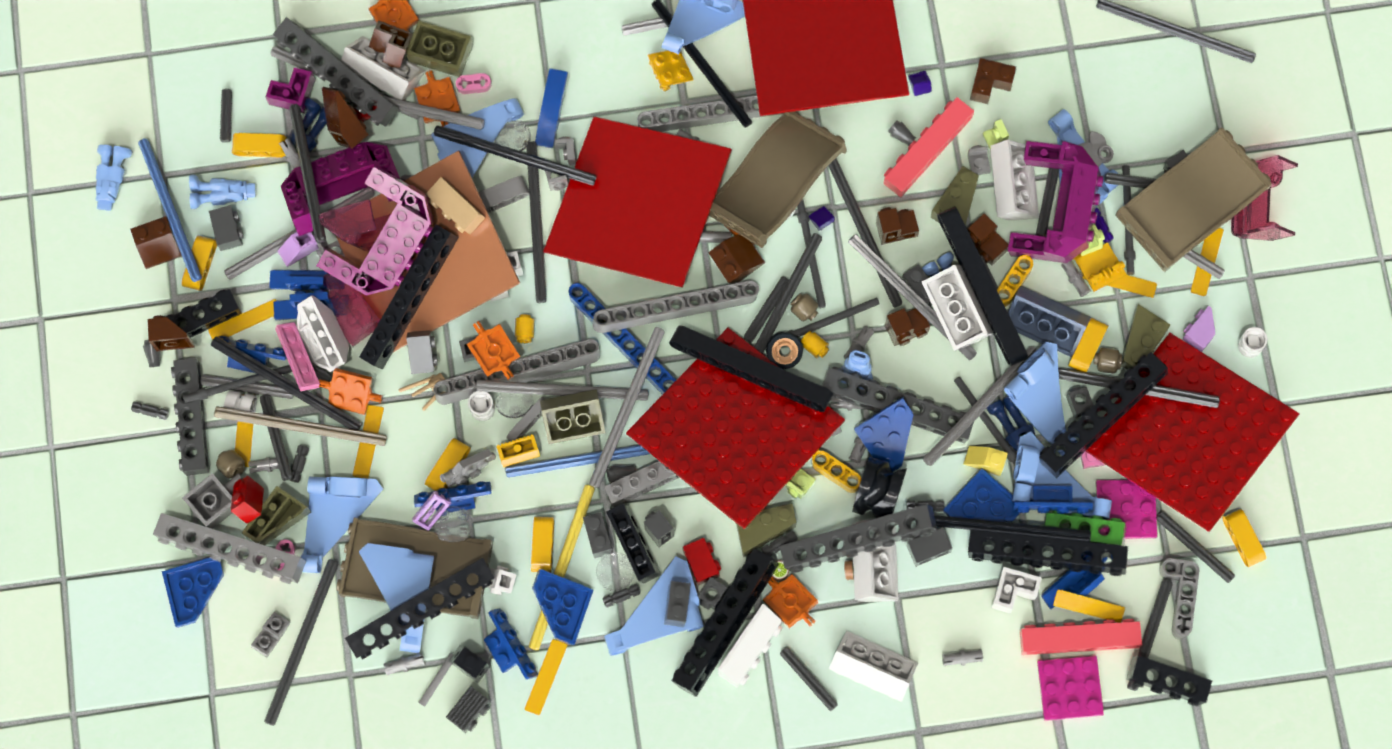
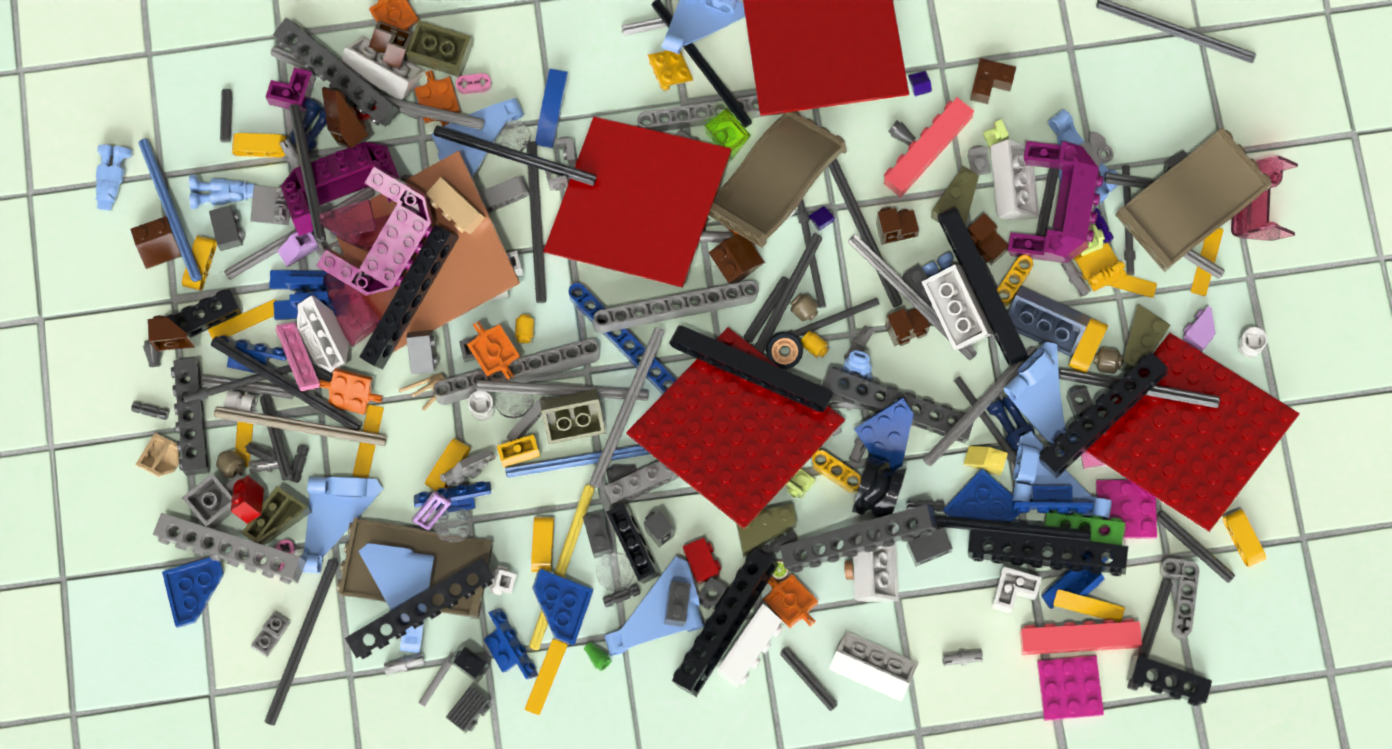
(159, 456): none -> tan slope
(260, 452): none -> dark grey axle
(269, 206): none -> light grey hinge
(598, 657): none -> bright green cone
(727, 132): none -> clear neon green slope

